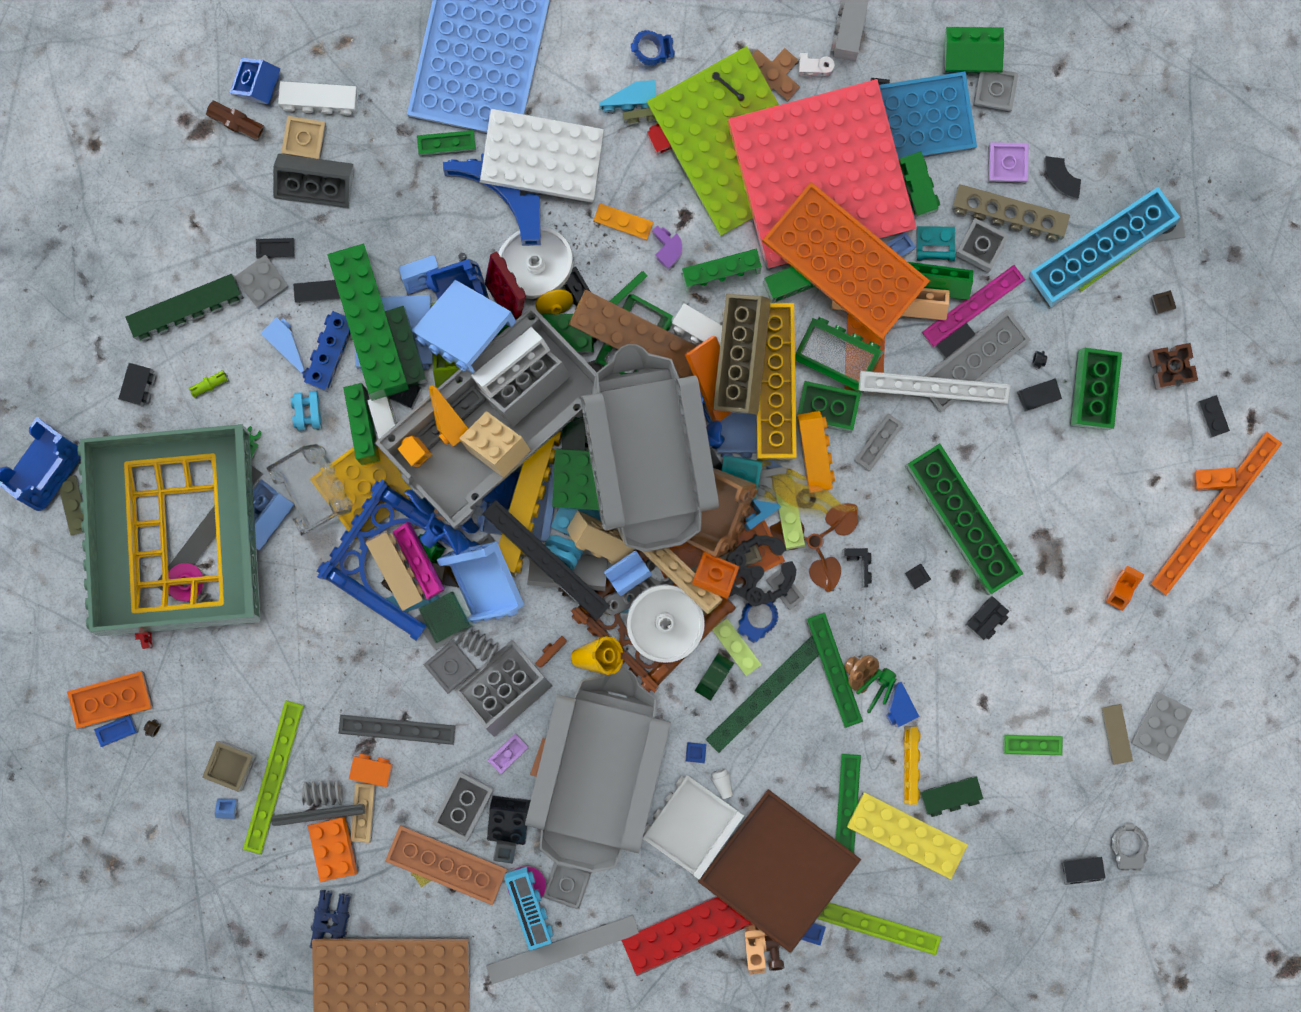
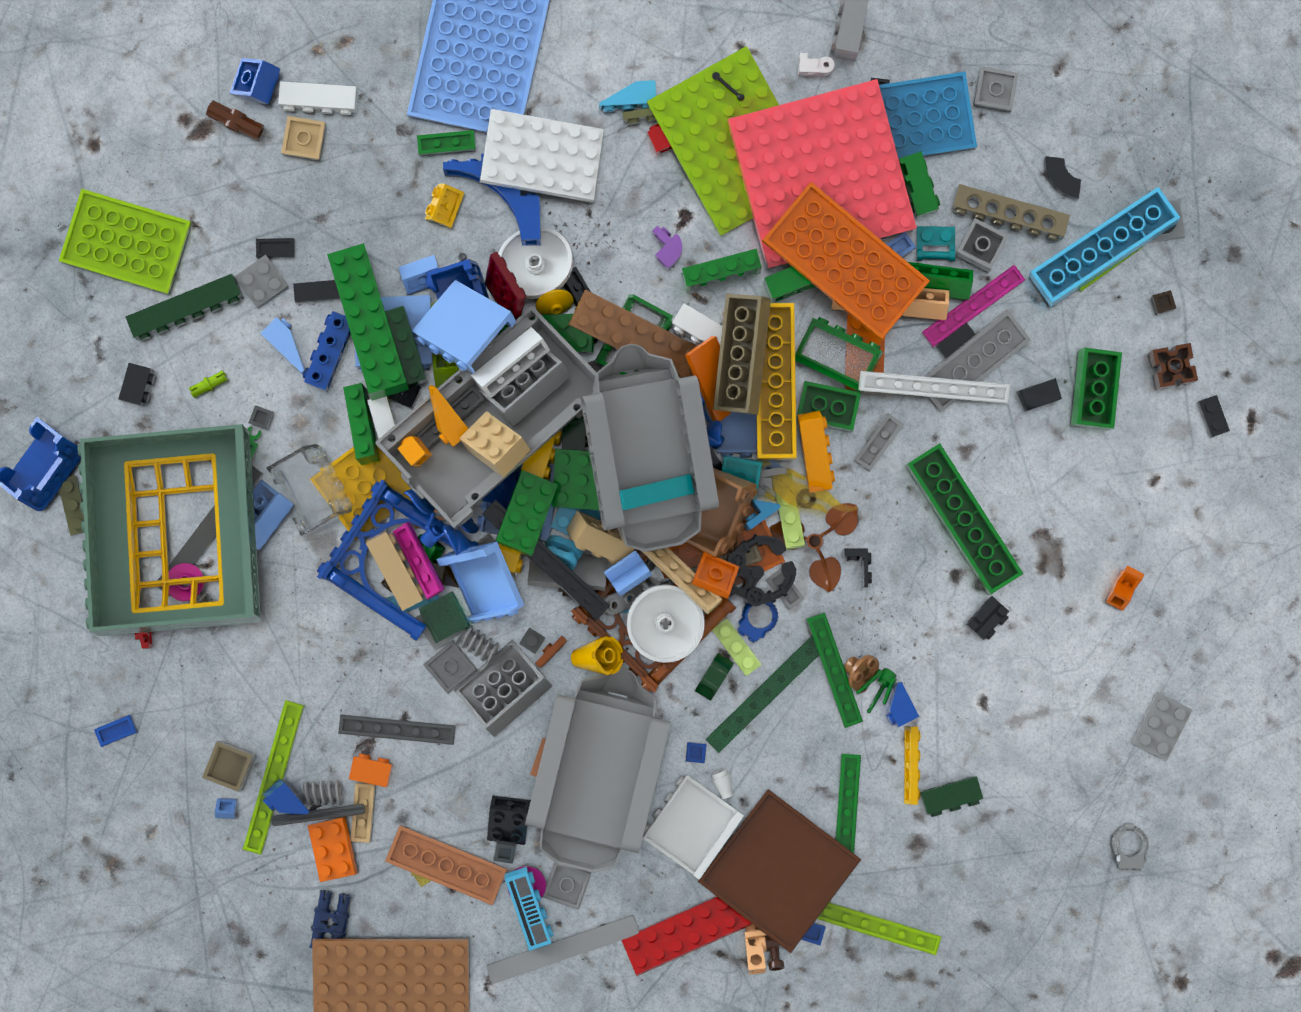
(109, 699): orange plate -> none
(125, 241): none -> lime plate
(151, 728): dark brown plate -> none
(261, 417): none -> dark grey plate
(283, 799): none -> blue slope
(300, 419): medium azure brick -> none
(312, 180): dark grey slope -> none
(444, 205): none -> yellow bracket
(463, 806): light grey brick -> none
(508, 753): lavender plate -> none
(526, 513): none -> green plate
(532, 640): none -> dark grey plate
(623, 221): light orange plate -> none
(628, 288): green tile -> none
(656, 492): none -> teal tile
(663, 44): blue piece -> none
(776, 72): medium nougat plate -> none
(907, 835): light yellow plate -> none
(917, 576): black tile -> none
(974, 49): green slope -> none
(1008, 162): lavender plate -> none
(1033, 745): bright green tile -> none
(1039, 359): black plate -> none
(1083, 871): black hinge -> none
(1117, 734): dark tan tile -> none
(1215, 514): orange plate -> none
(1216, 479): orange plate -> none

